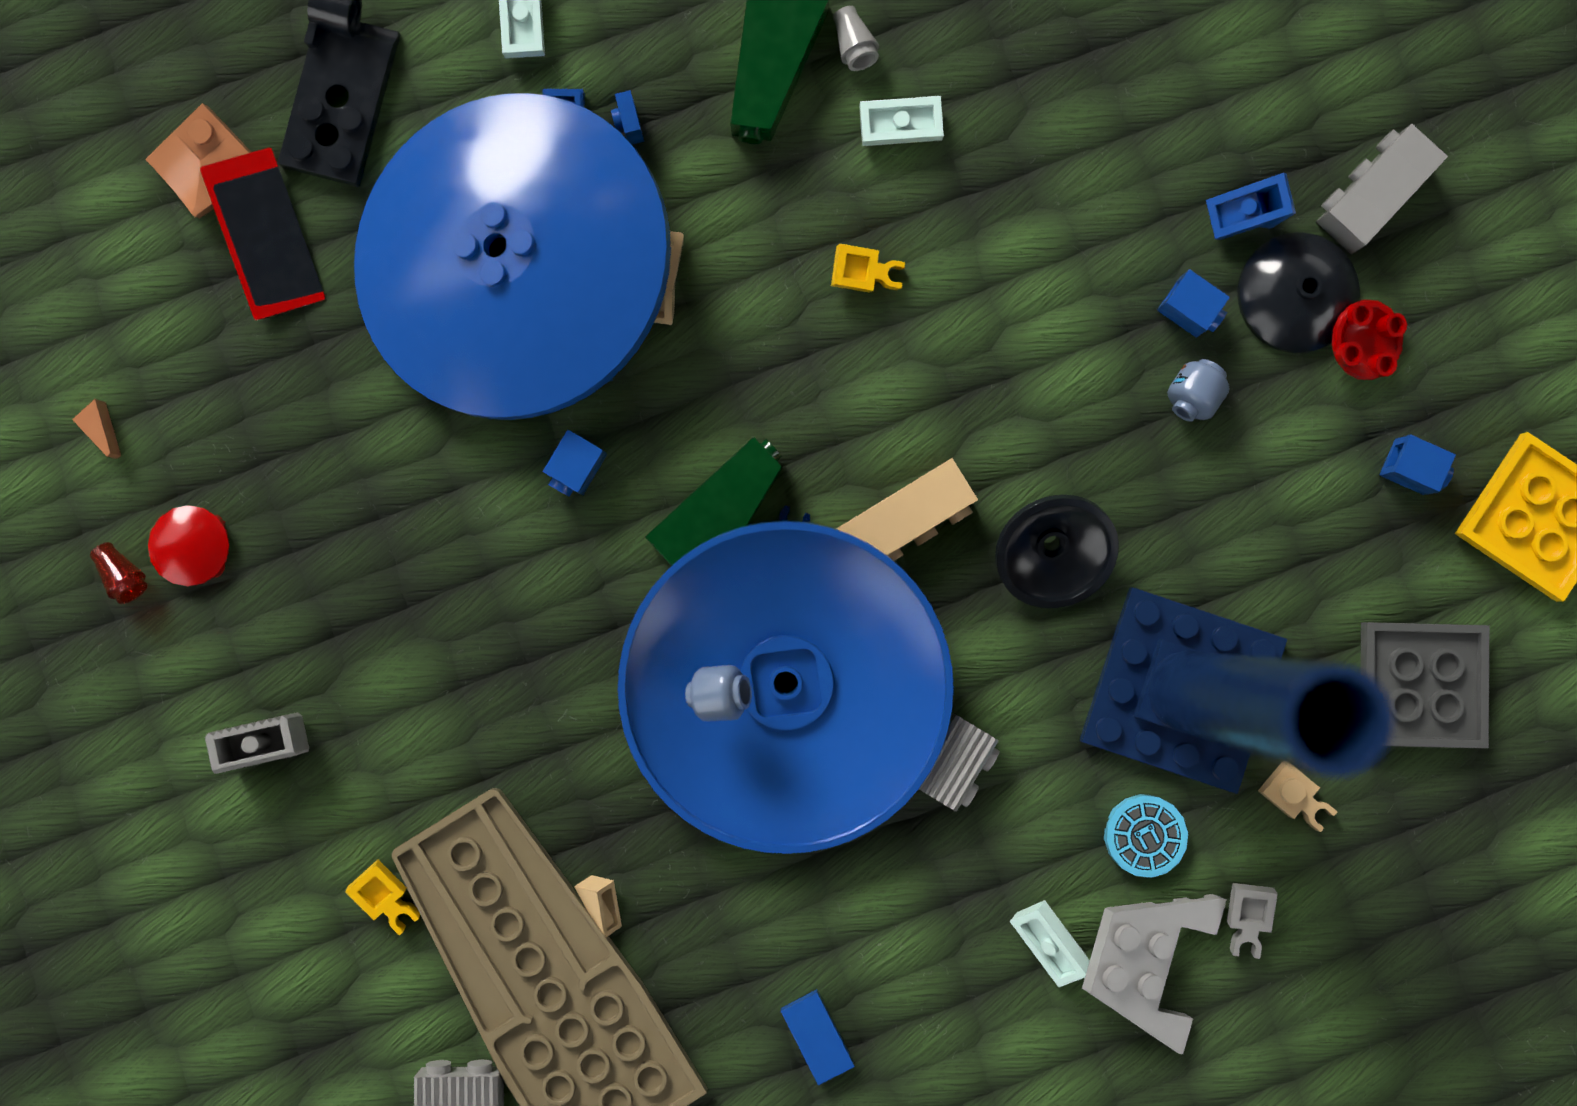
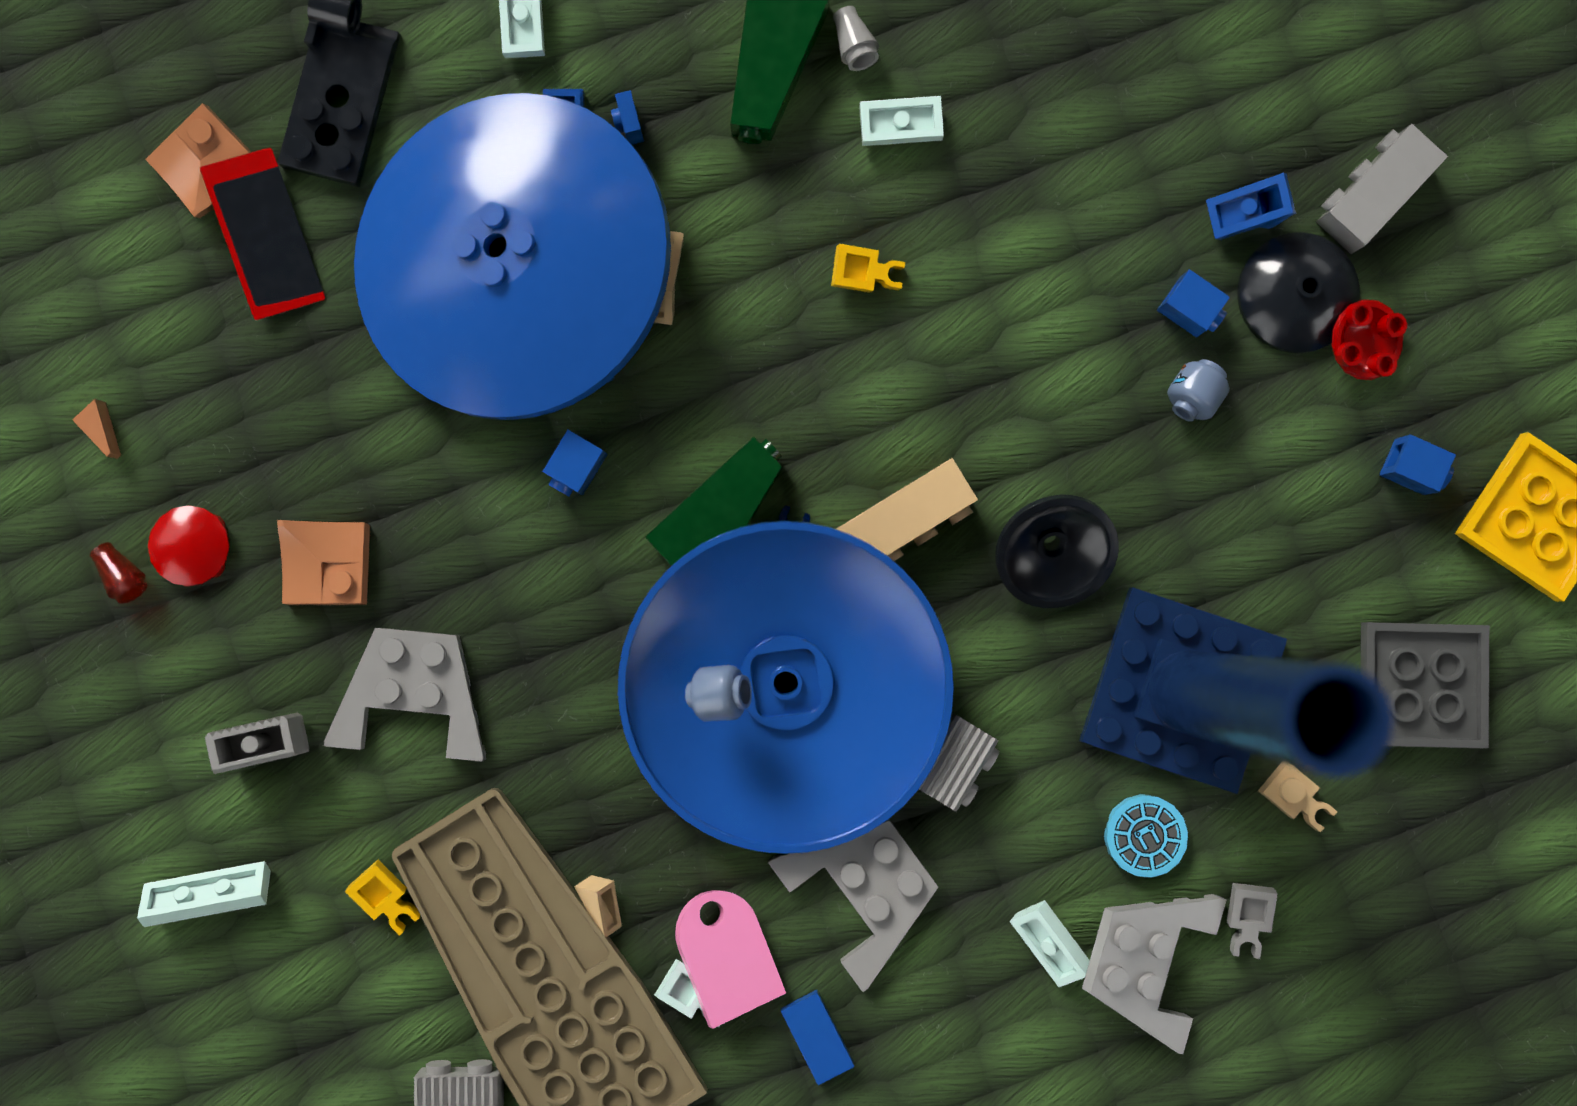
(204, 894): none -> light aqua plate
(324, 562): none -> nougat plate
(415, 675): none -> light grey wing
(678, 990): none -> light aqua plate
(726, 959): none -> bright pink tile
(880, 882): none -> light grey wing

